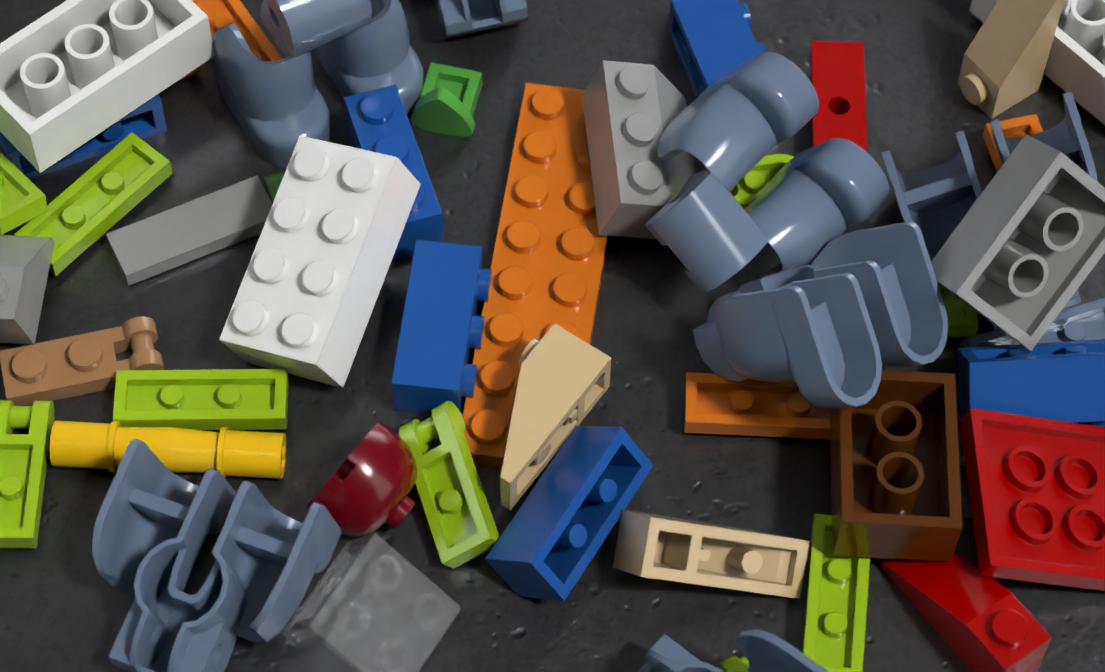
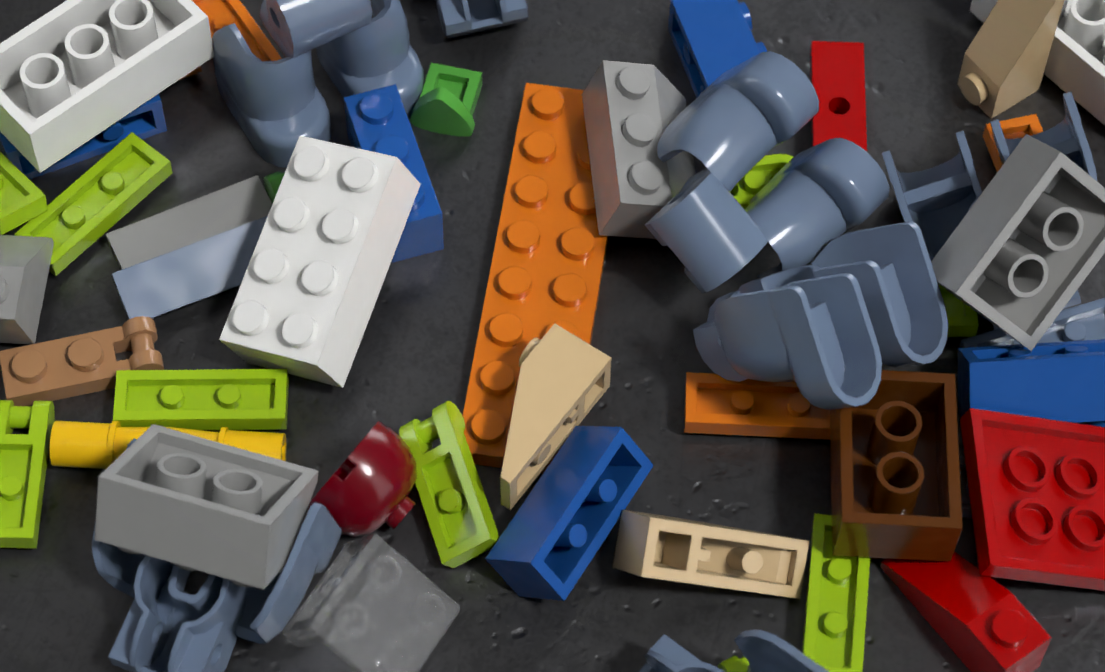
(188, 273): none -> sand blue tile
(204, 505): none -> light grey slope
(440, 327): blue brick -> none

